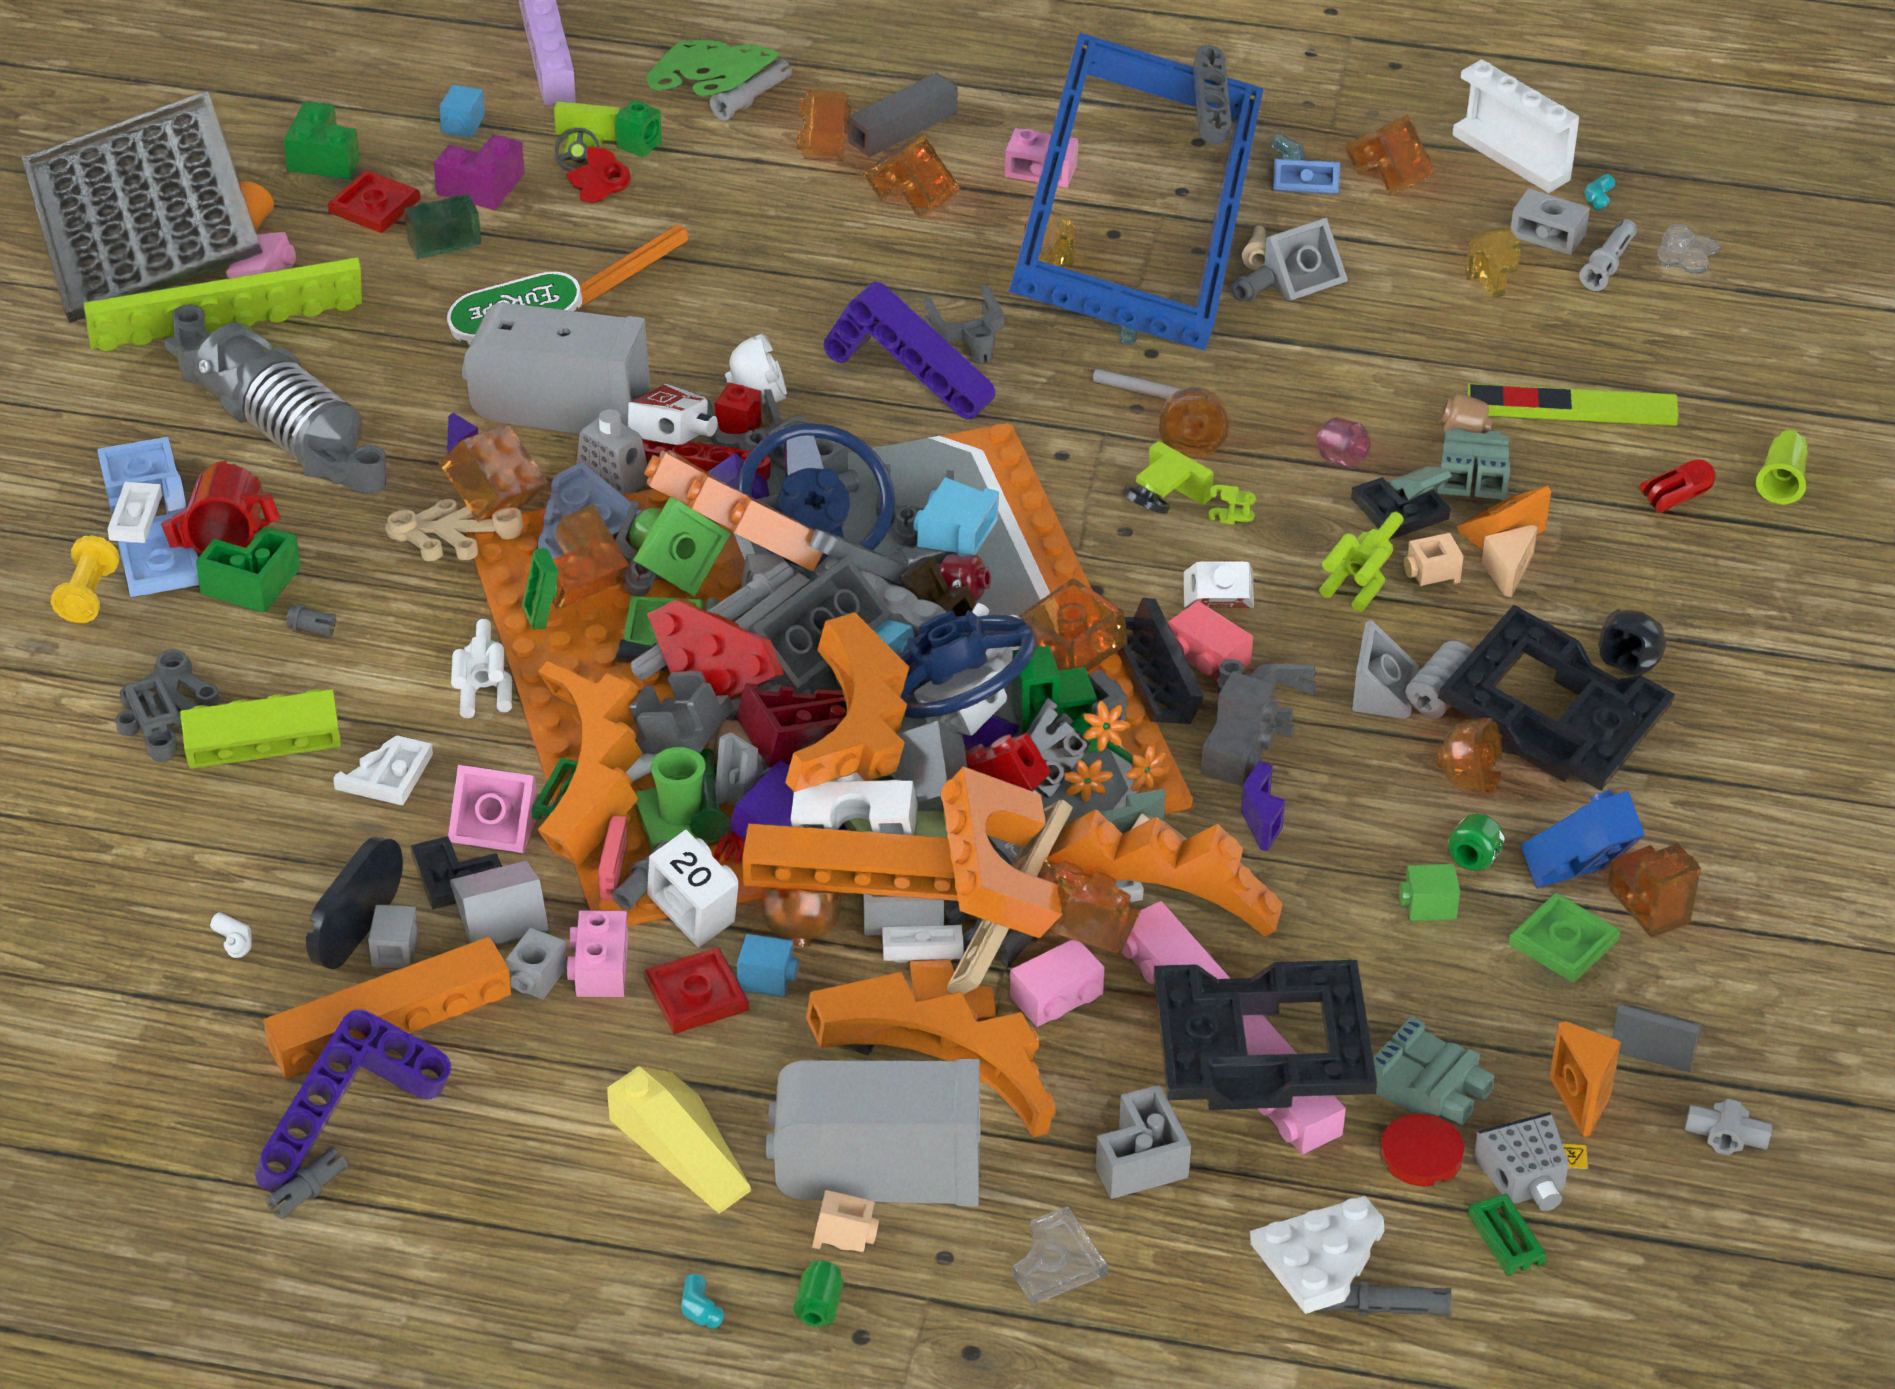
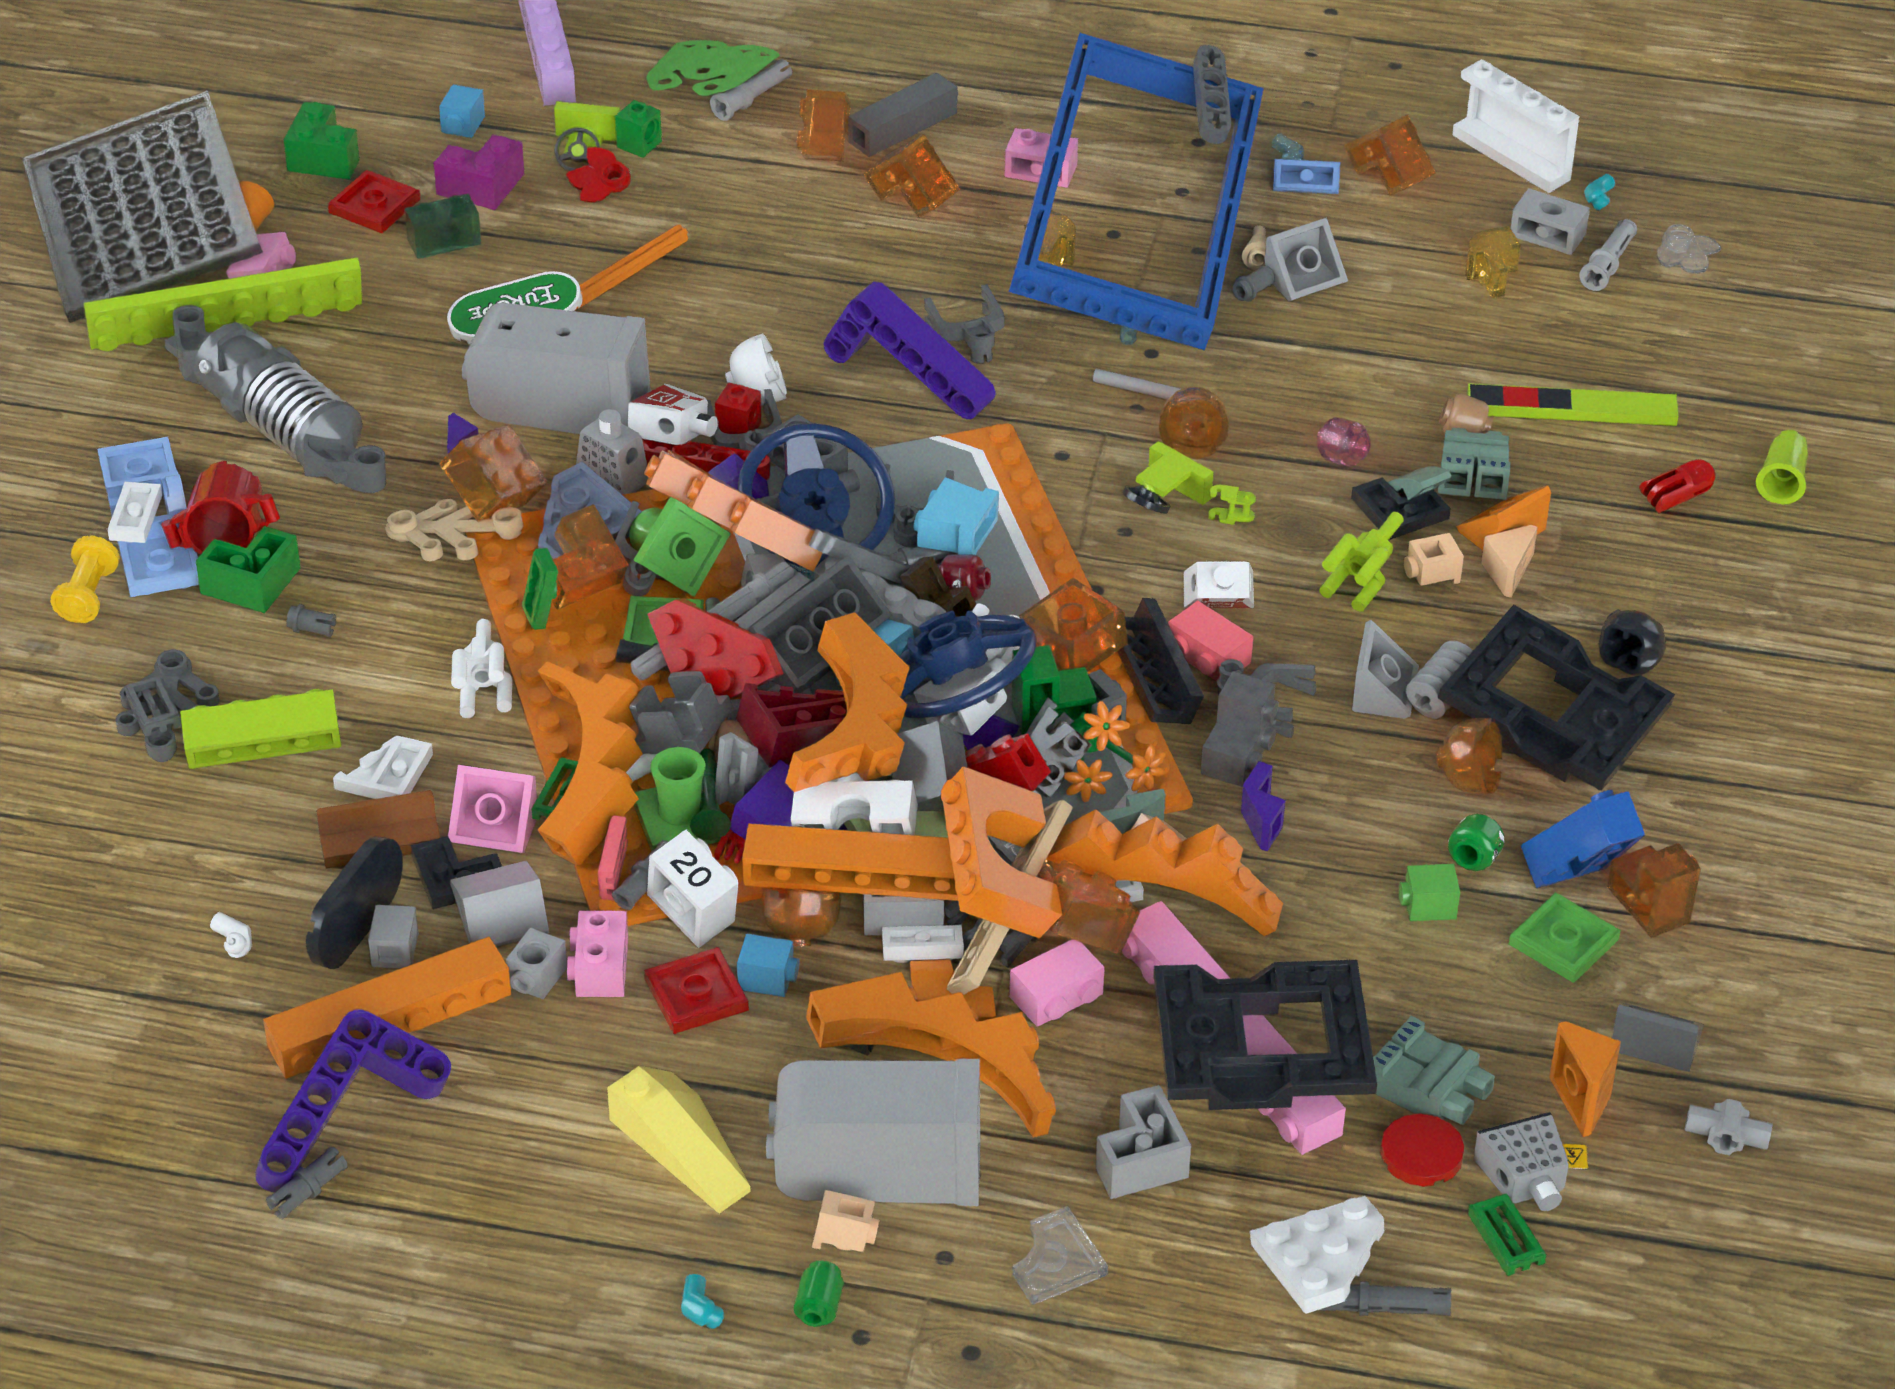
(403, 818): none -> dark orange panel

